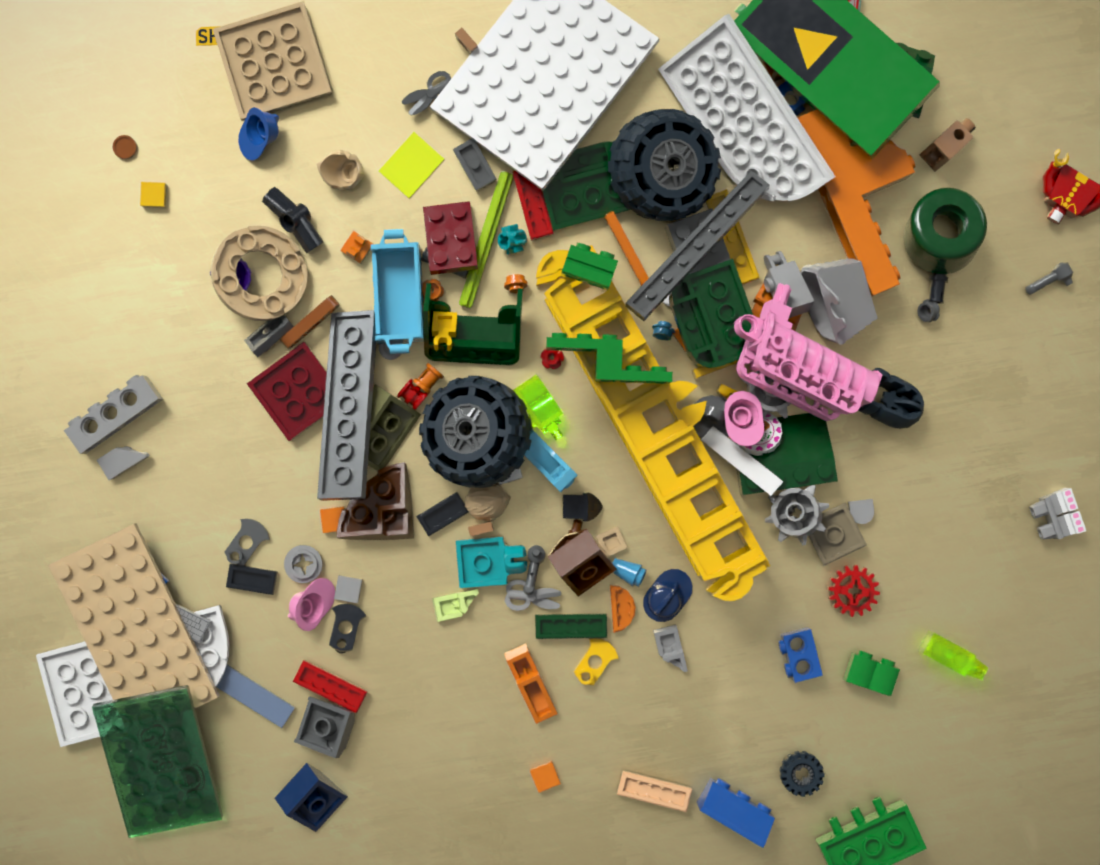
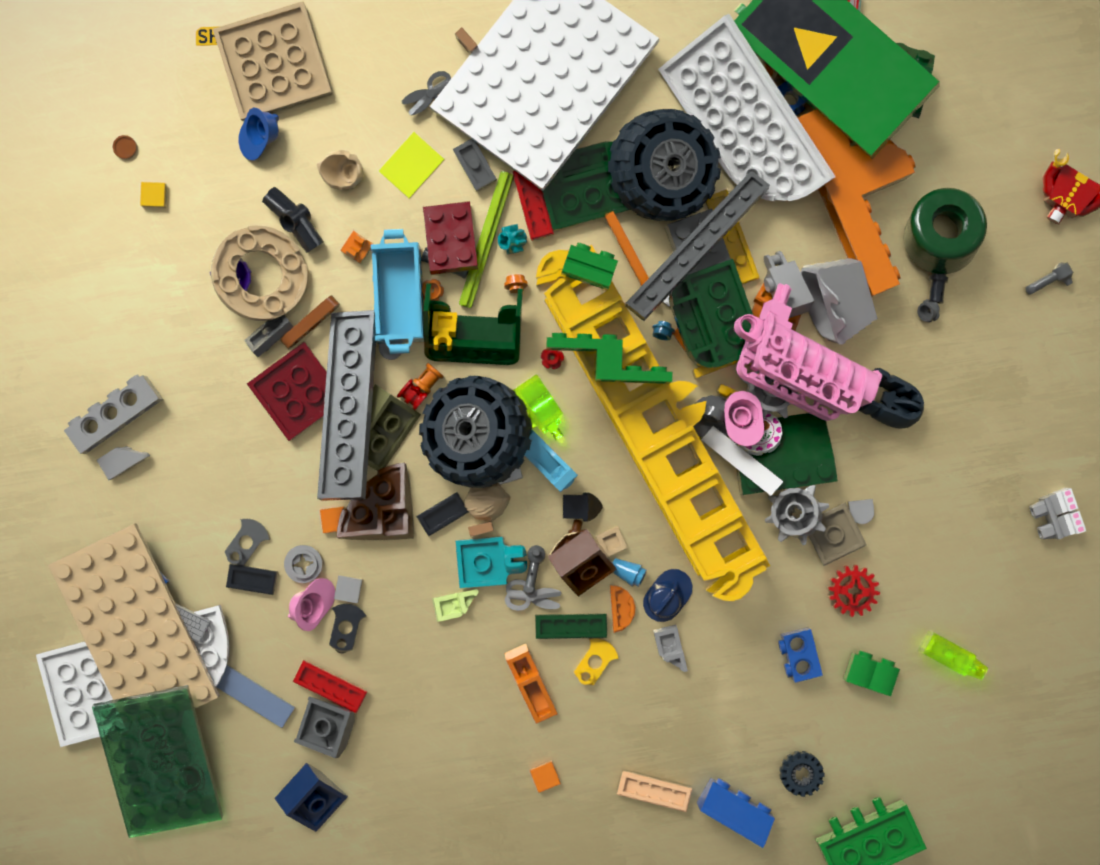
(948, 144): medium nougat torso -> none

